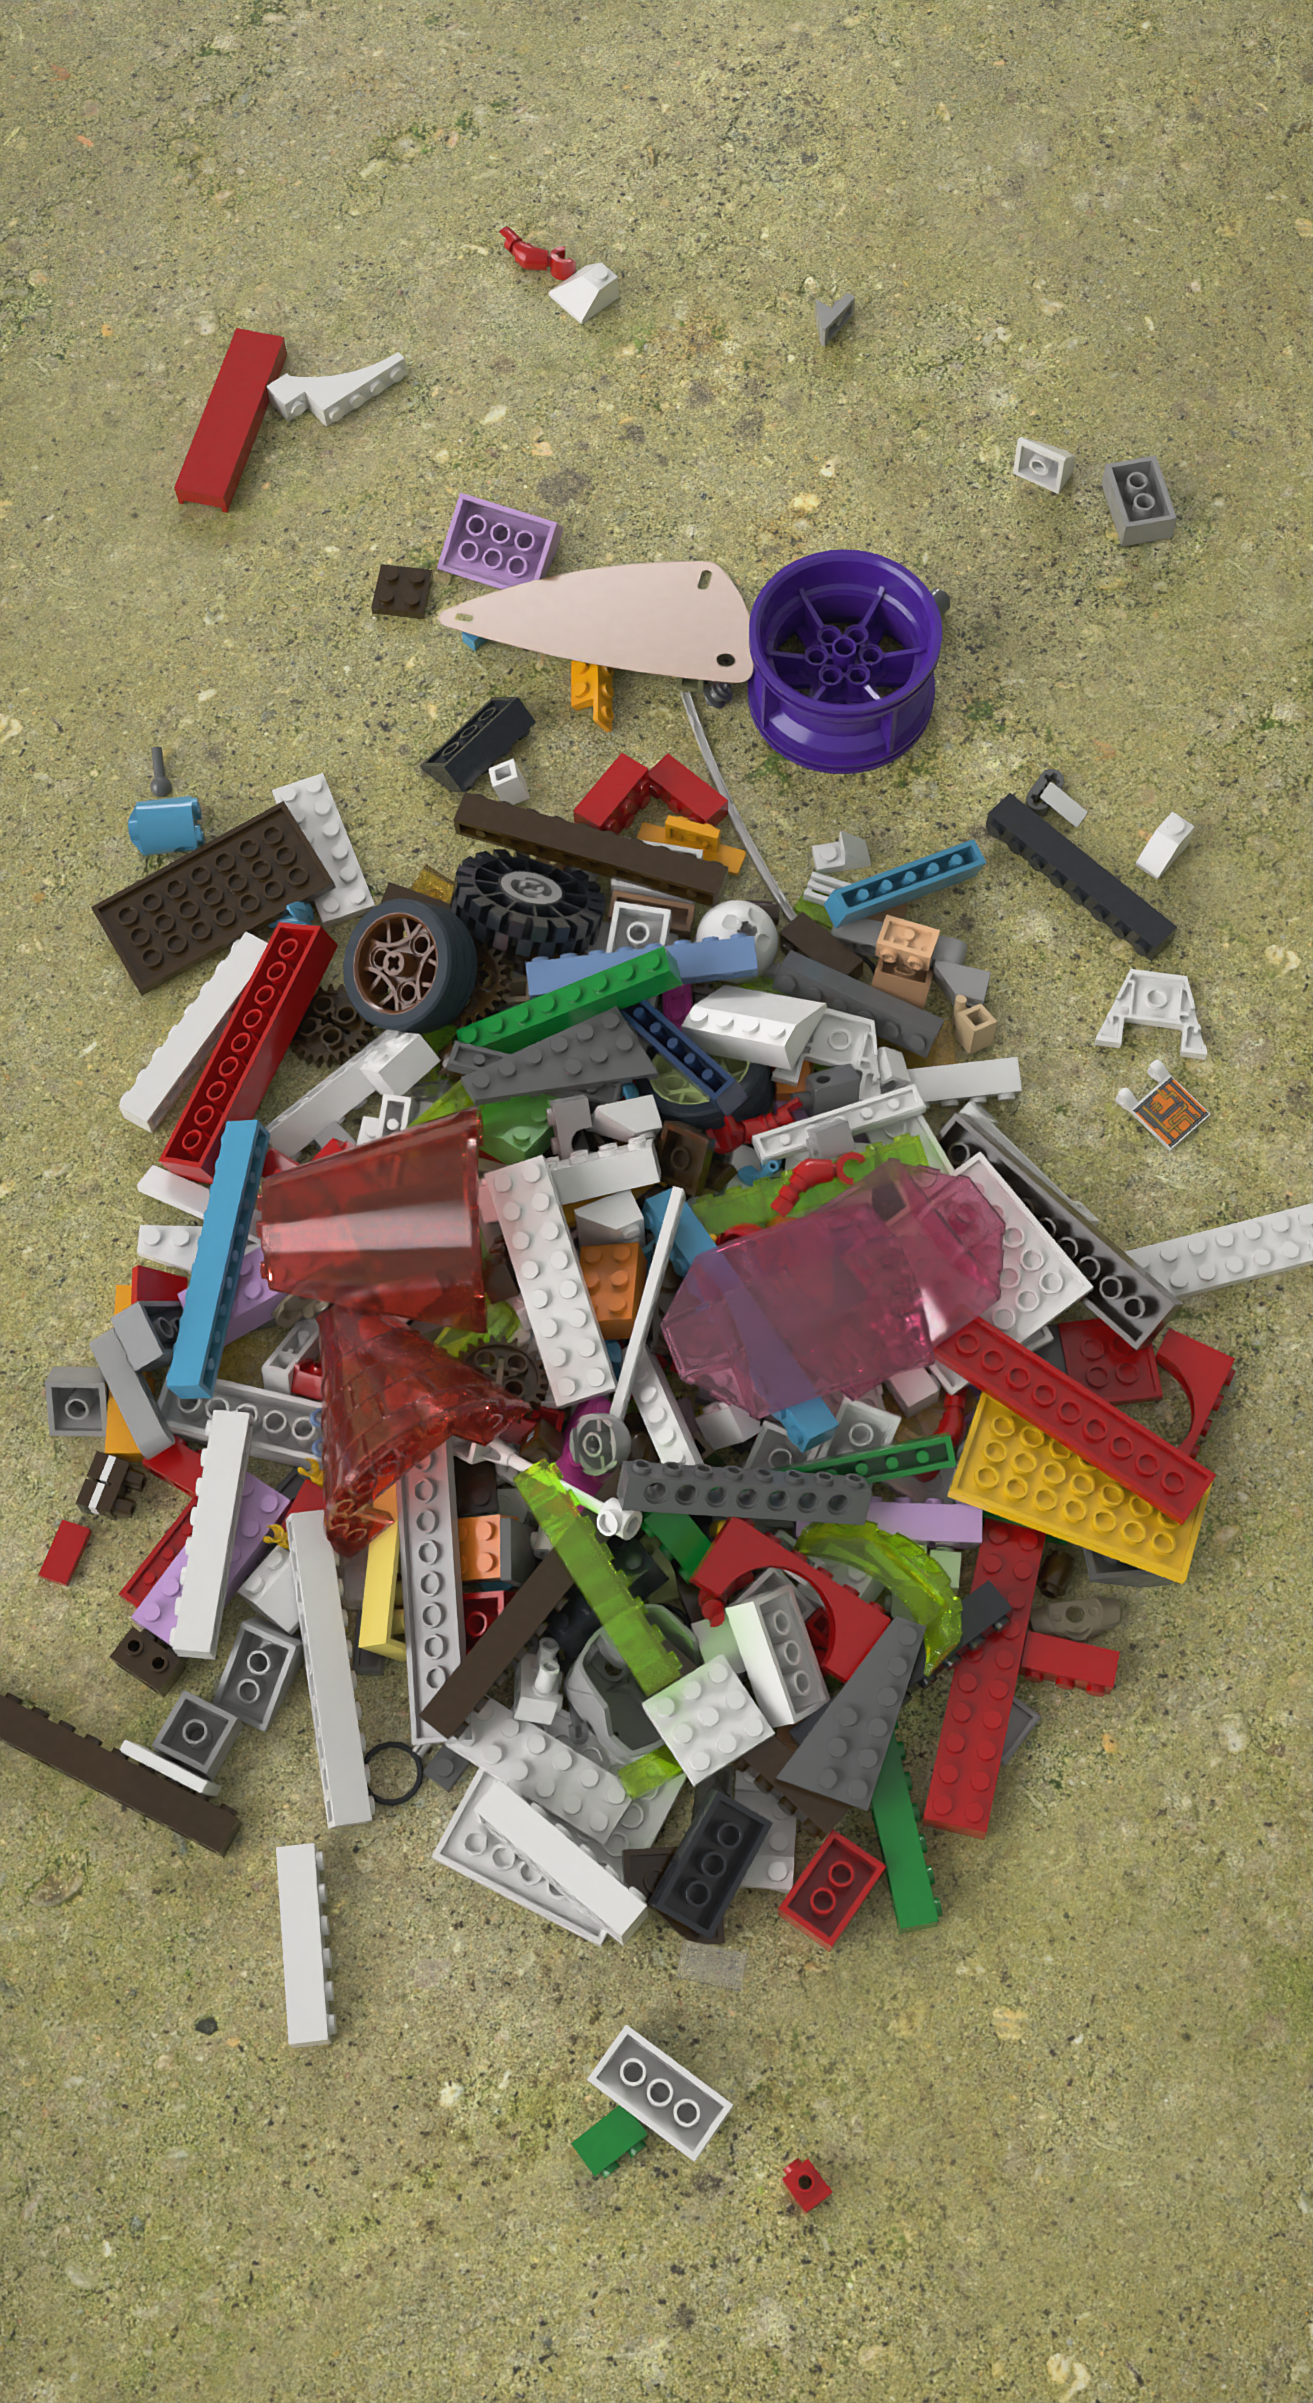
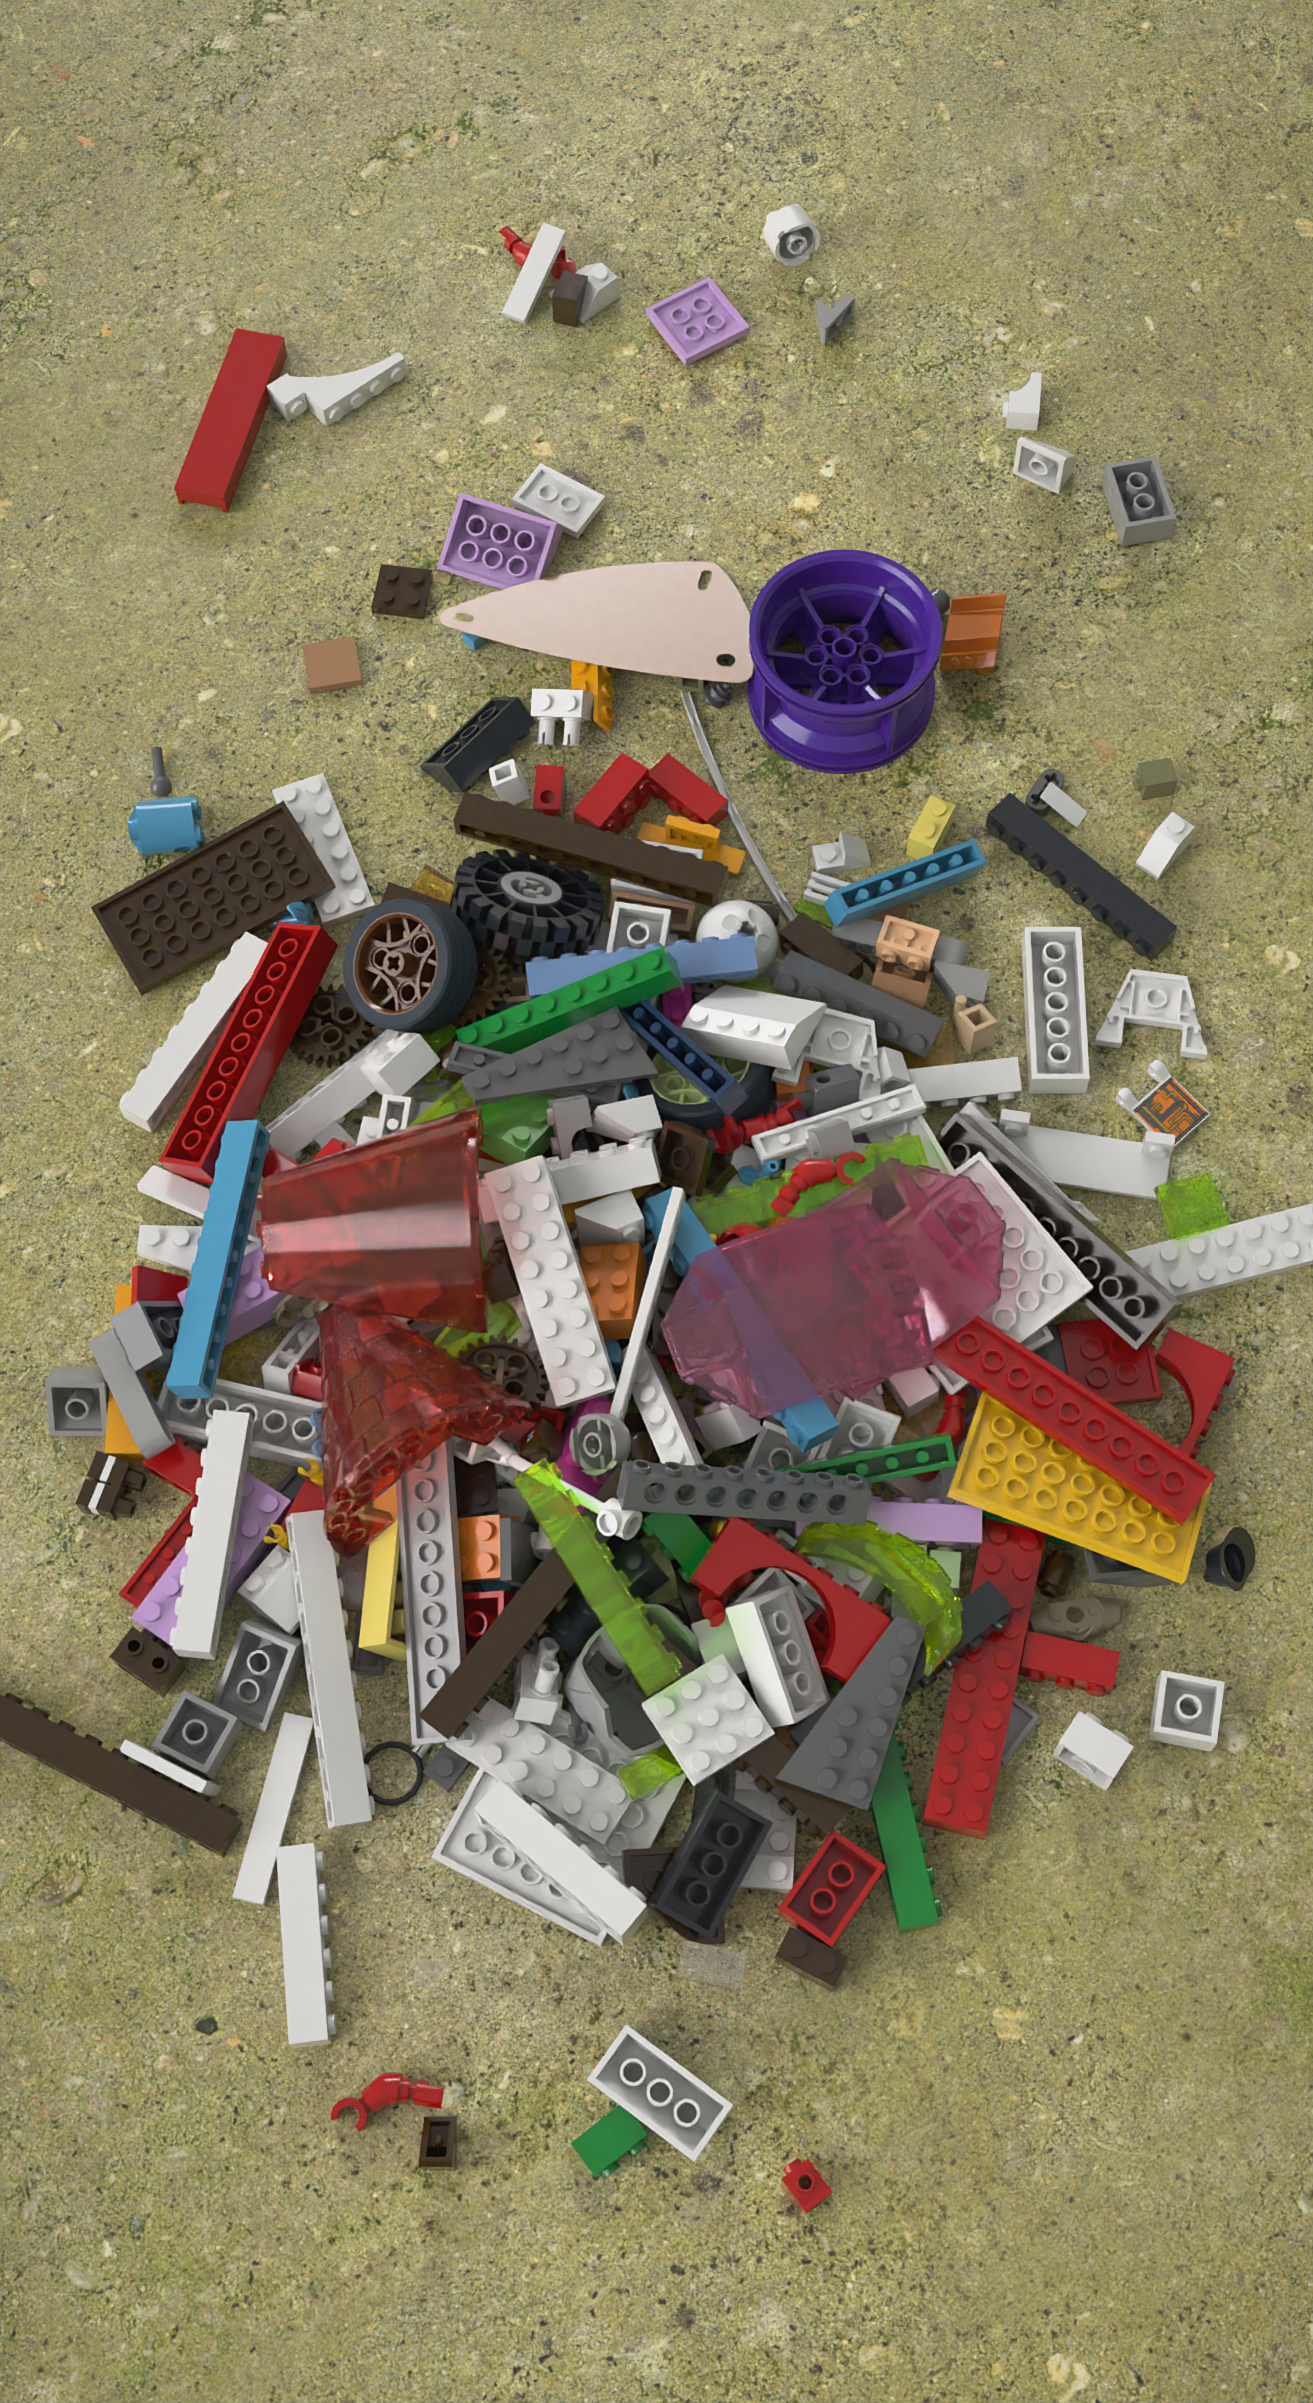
(65, 1553): red tile -> none
(274, 1809): none -> white tile
(332, 664): none -> medium nougat tile
(389, 2090): none -> red piece
(438, 2144): none -> dark brown slope
(534, 273): none -> white tile
(550, 790): none -> red torso
(558, 500): none -> white plate
(564, 705): none -> white brick
(569, 298): none -> dark brown slope
(697, 321): none -> lavender plate
(791, 235): none -> white brick
(811, 1959): none -> dark brown brick
(930, 828): none -> light yellow brick
(973, 632): none -> orange slope
(1024, 405): none -> white arch
(1055, 1010): none -> white brick
(1092, 1160): none -> white bracket
(1093, 1749): none -> white brick
(1155, 779): none -> olive brick
(1186, 1710): none -> white brick
(1191, 1206): none -> clear neon green plate
(1231, 1560): none -> black piece

